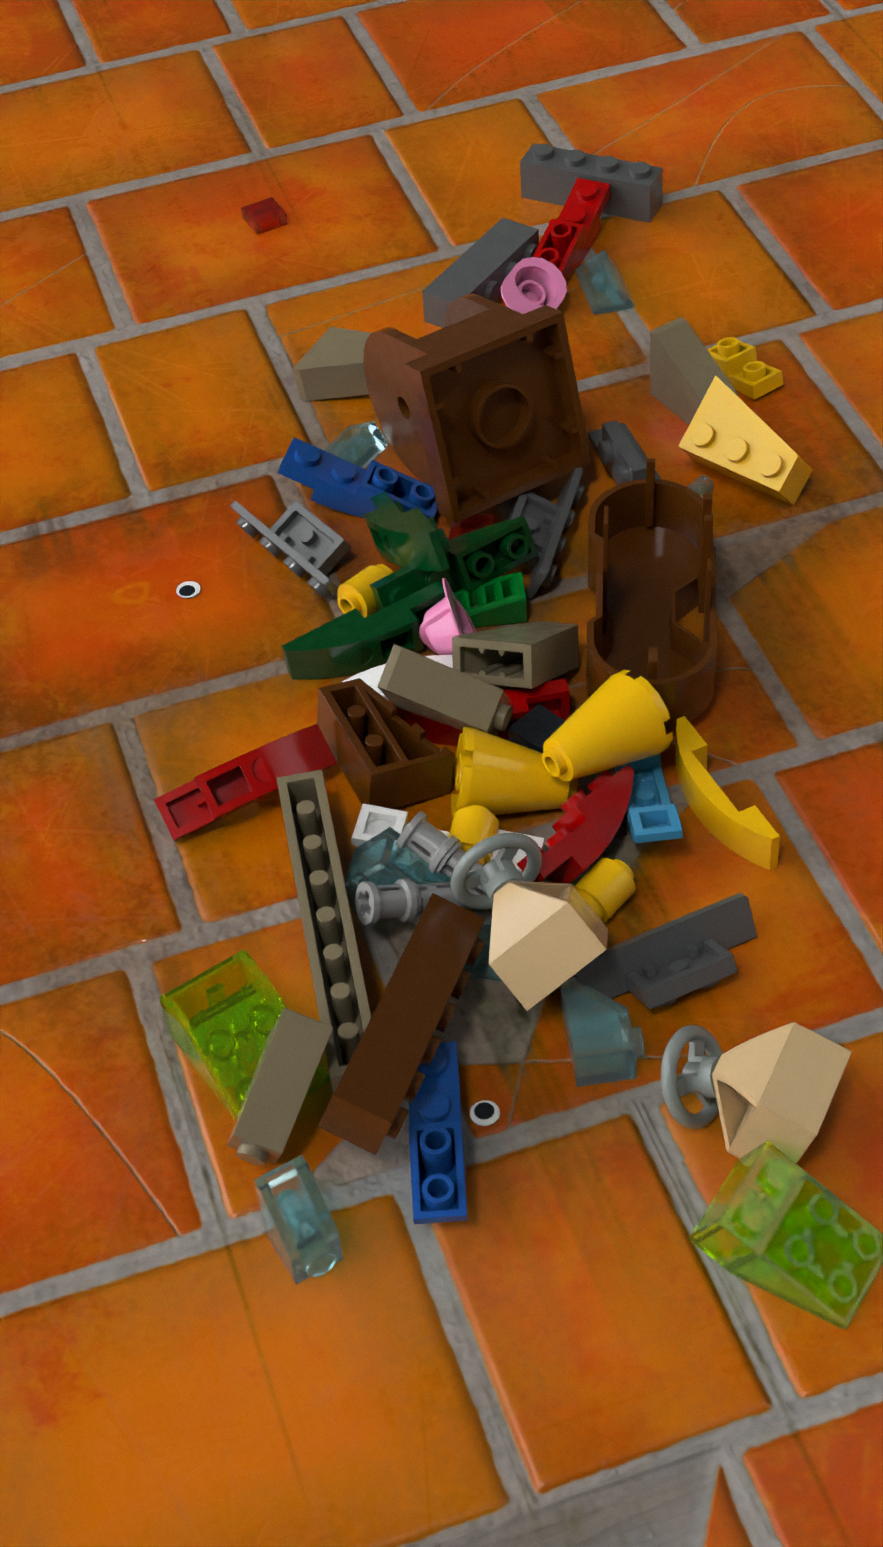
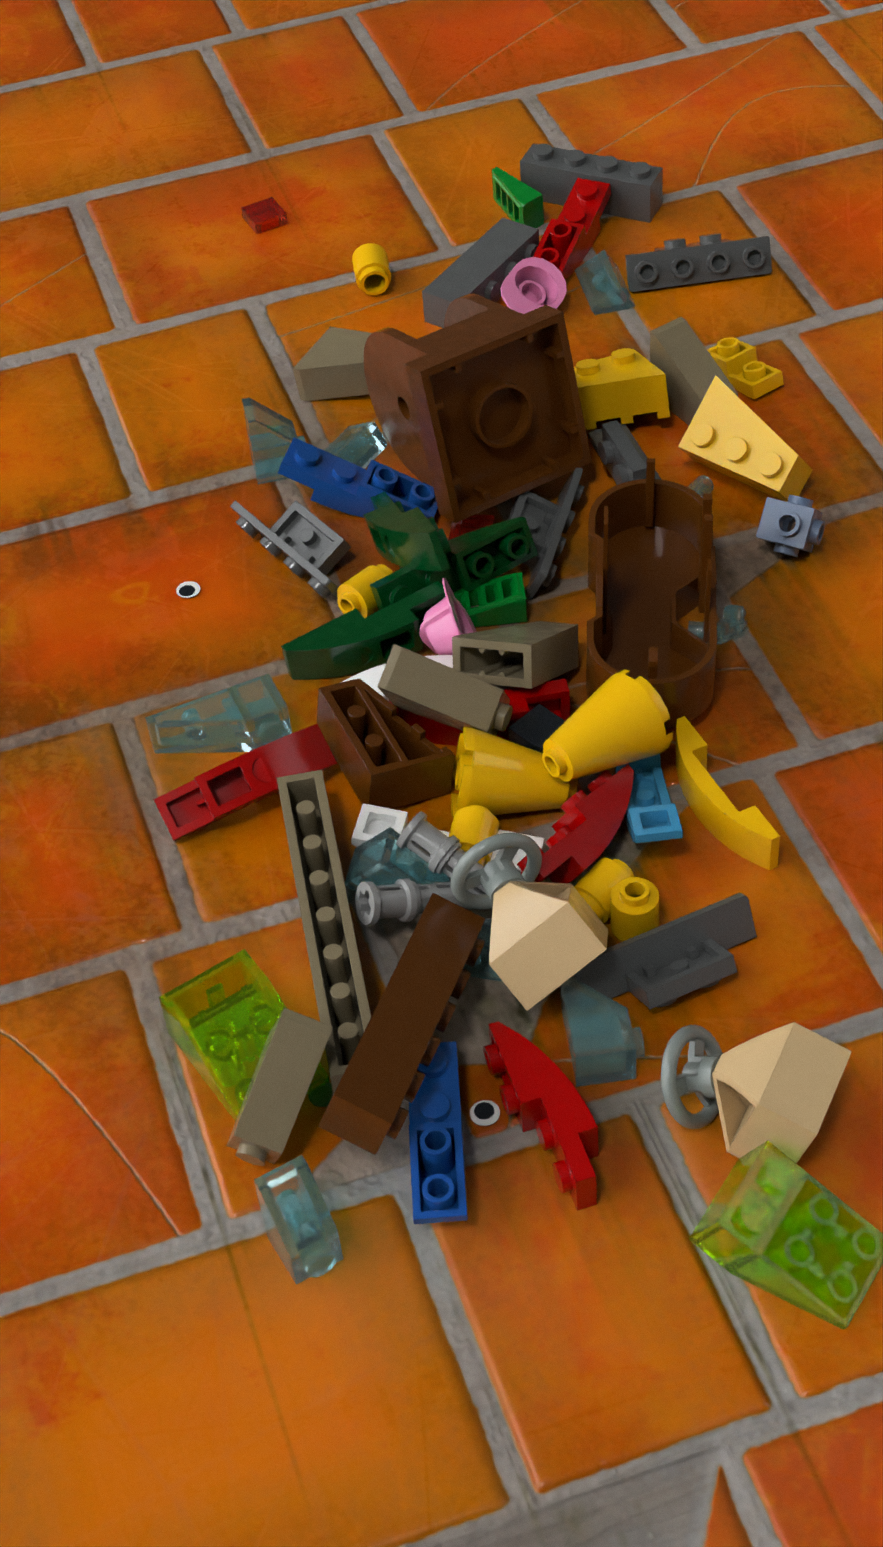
(223, 721): none -> clear light blue slope
(268, 439): none -> clear light blue slope
(322, 1095): none -> dark grey sticker
(371, 268): none -> yellow brick
(517, 199): none -> green slope
(550, 1104): none -> red slope
(620, 388): none -> yellow wedge
(633, 907): none -> yellow brick
(698, 262): none -> dark grey bracket
(727, 628): none -> clear light blue arm
(777, 523): none -> sand blue brick

